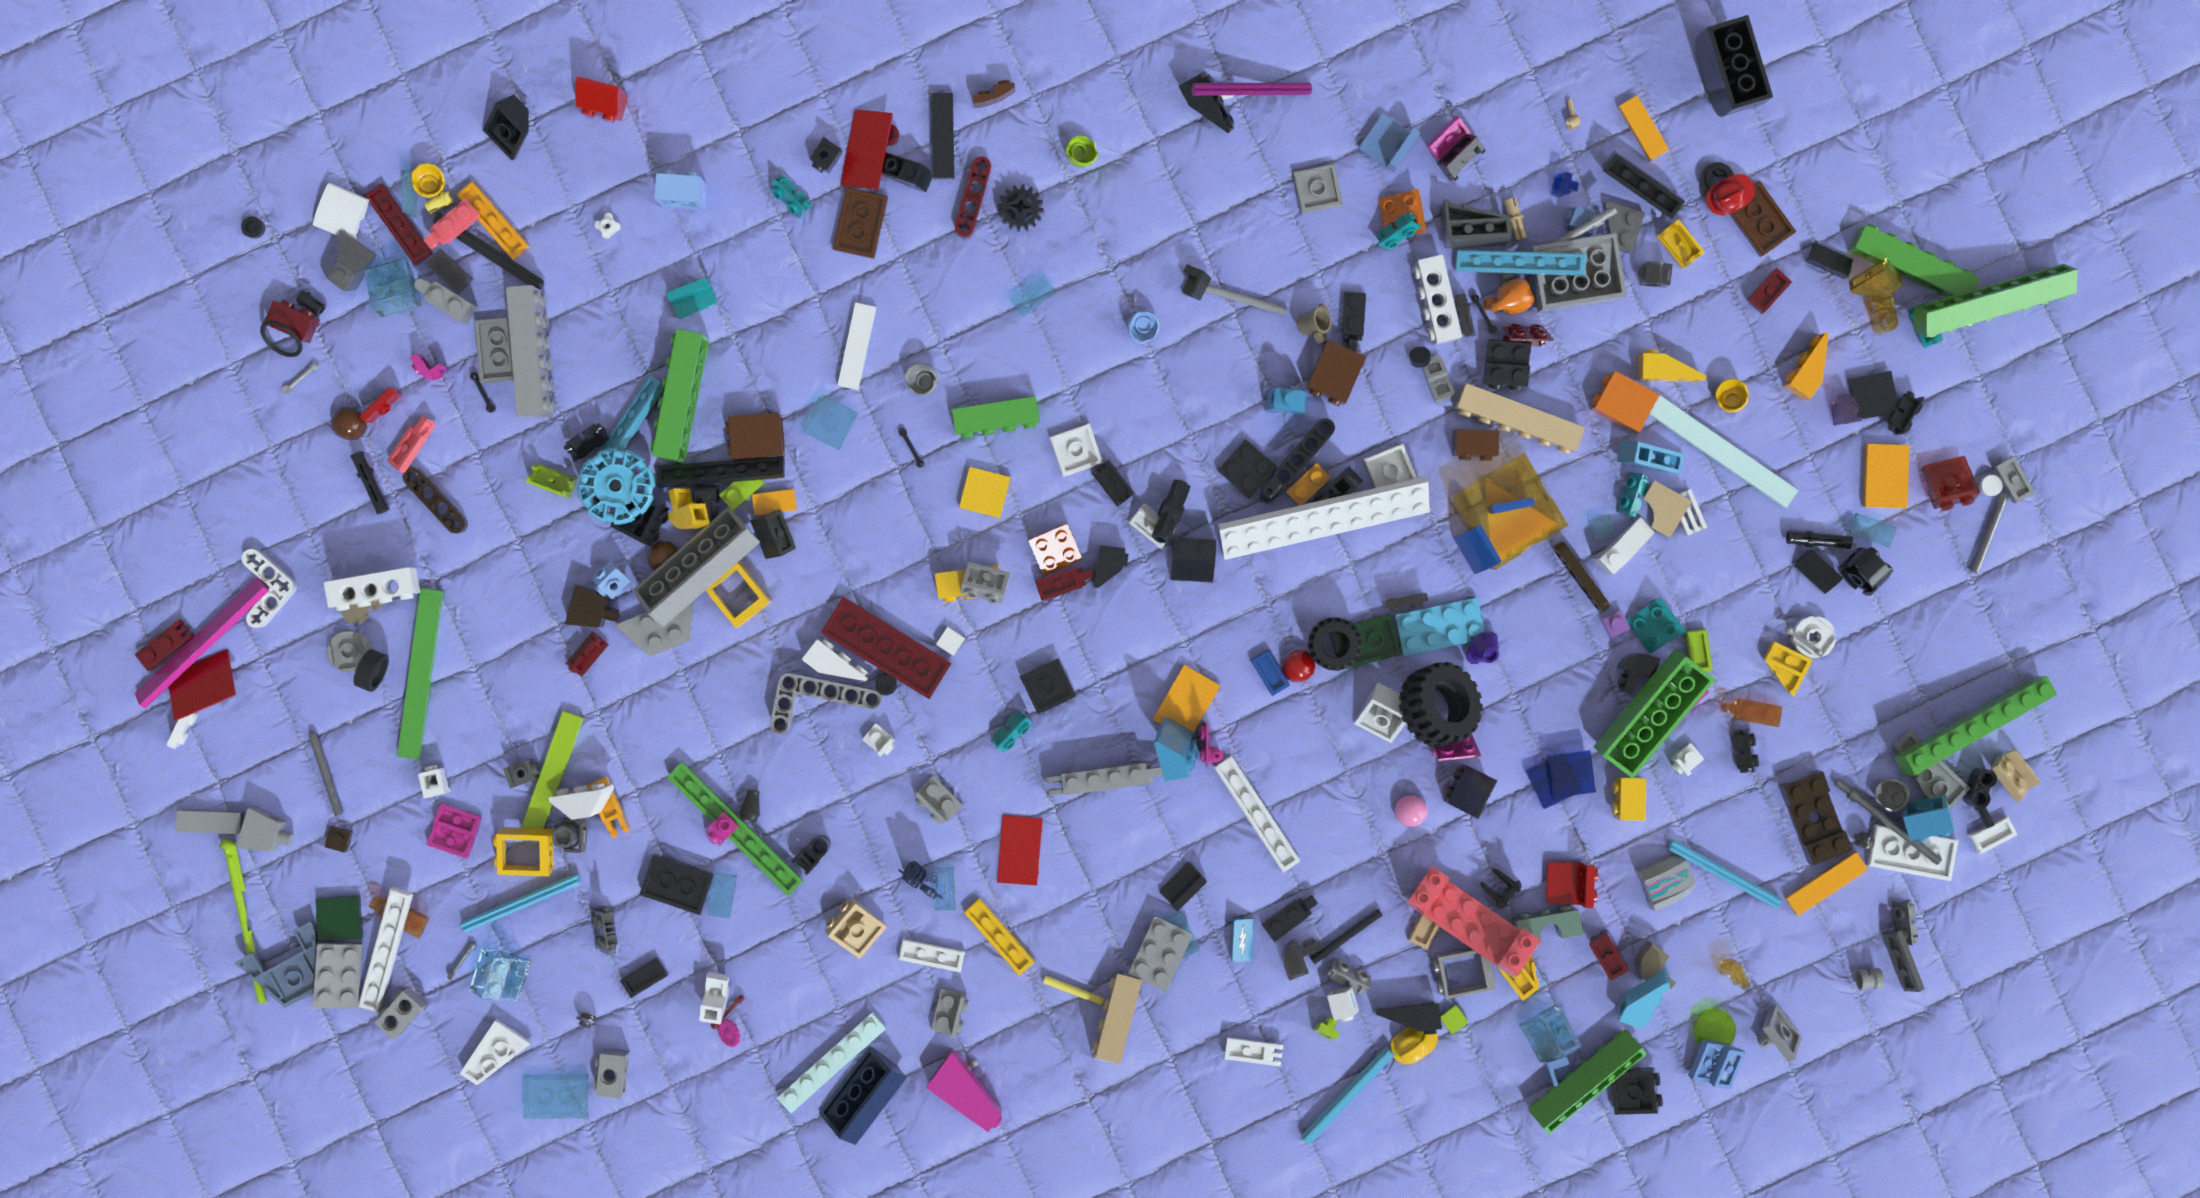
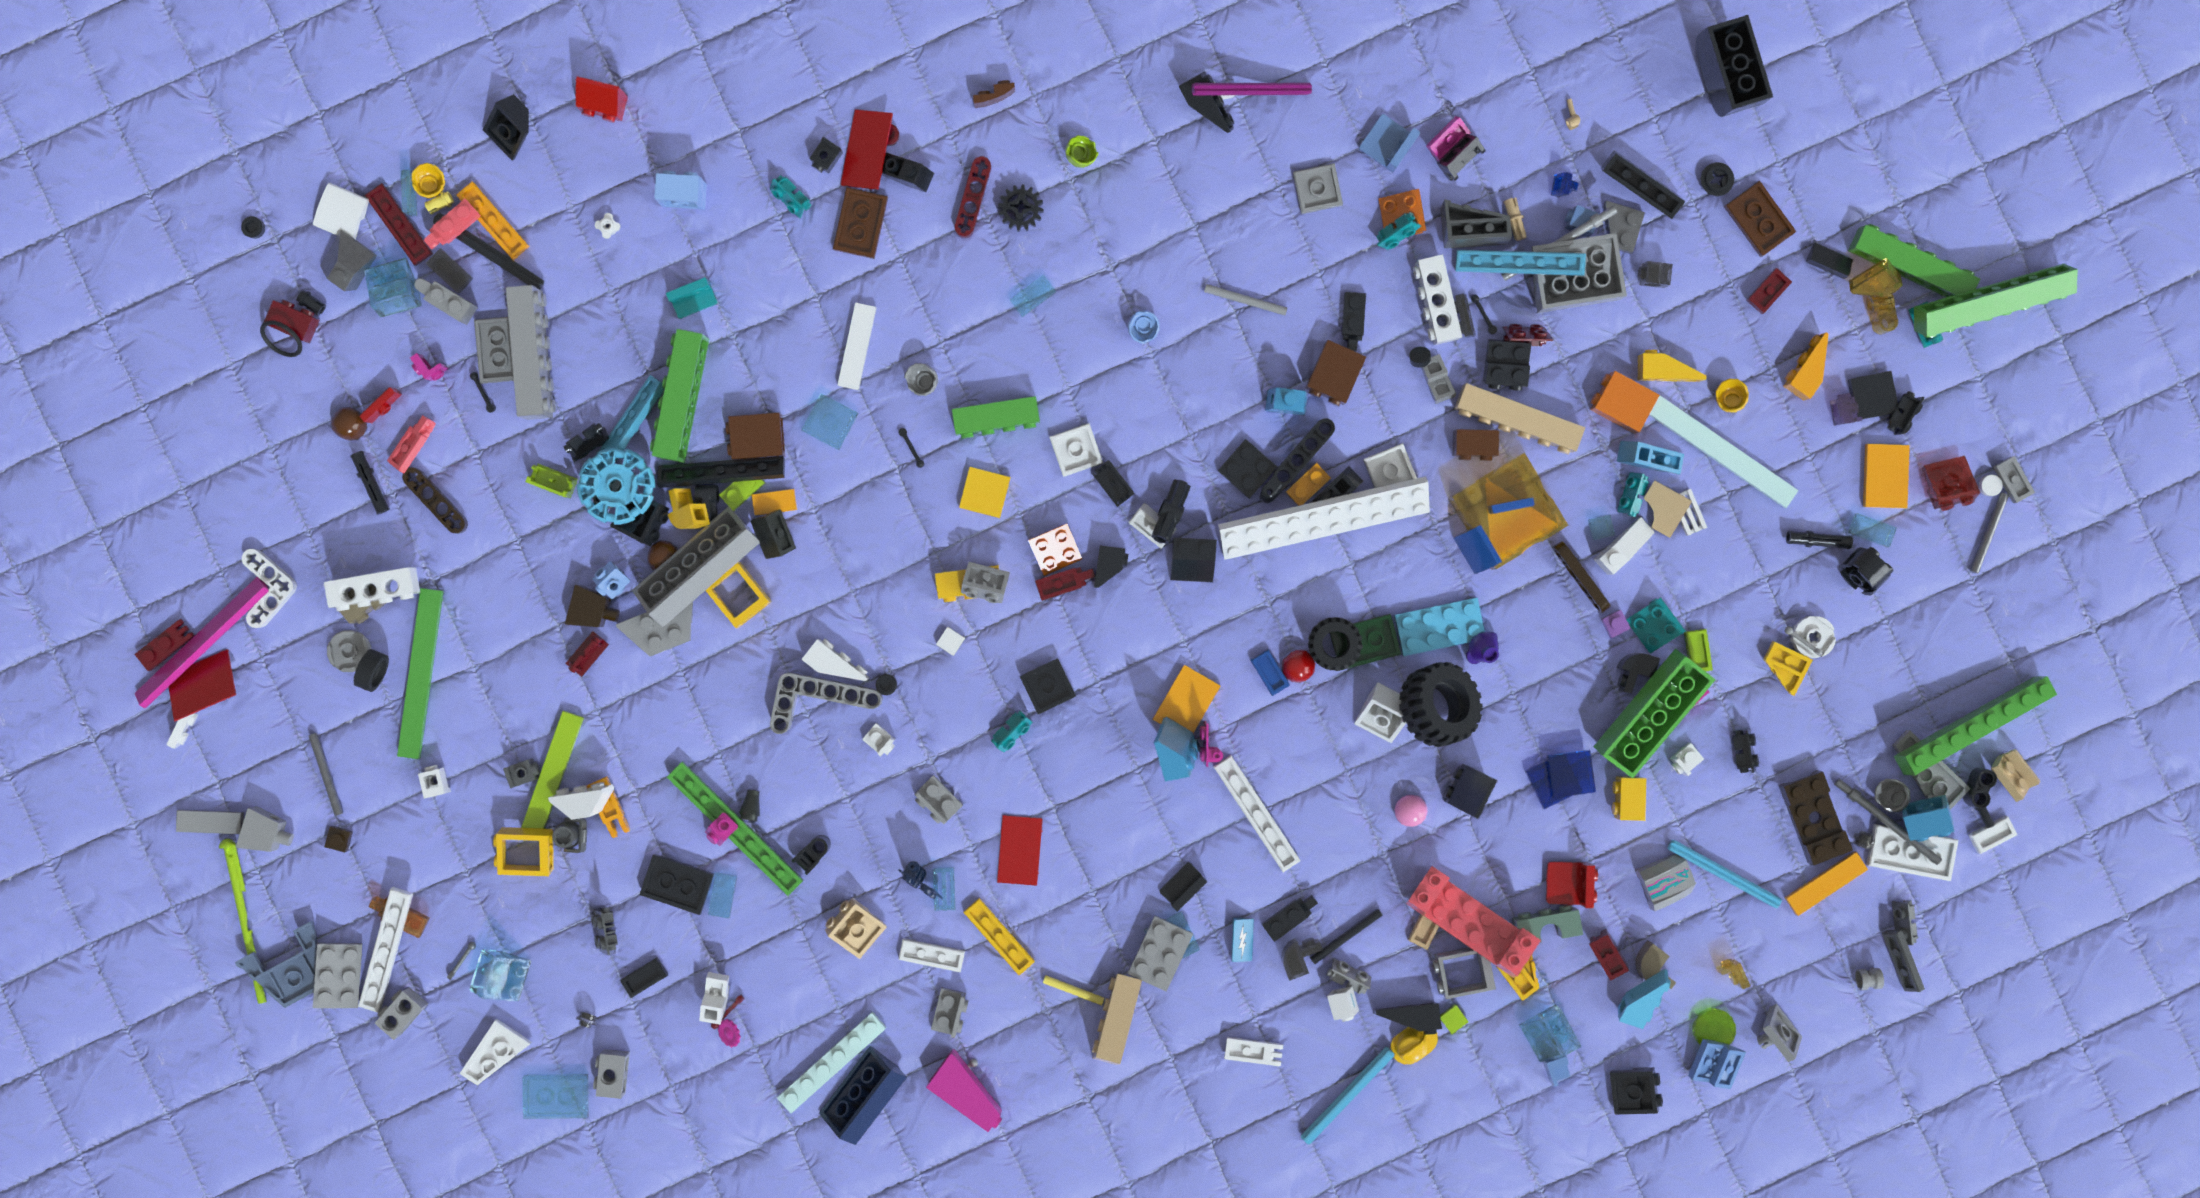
(287, 389): light grey hinge -> none
(339, 918): dark green tile -> none
(454, 831): dark pink slope -> none
(520, 902): medium azure axle -> none
(886, 647): dark red plate -> none
(943, 136): black tile -> none
(1104, 778): light grey hinge -> none
(1196, 283): pearl dark grey panel -> none
(1315, 322): dark tan piece -> none
(1327, 1029): lime tile -> none
(1396, 604): clear smoke plate -> none
(1463, 749): dark pink hinge -> none
(1511, 297): orange piece -> none
(1513, 888): black piece -> none
(1587, 1081): bright green brick -> none
(1643, 128): light orange tile -> none
(1680, 244): yellow hinge -> none
(1730, 194): red piece -> none
(1754, 712): clear orange hinge -> none
(1818, 571): black slope -> none

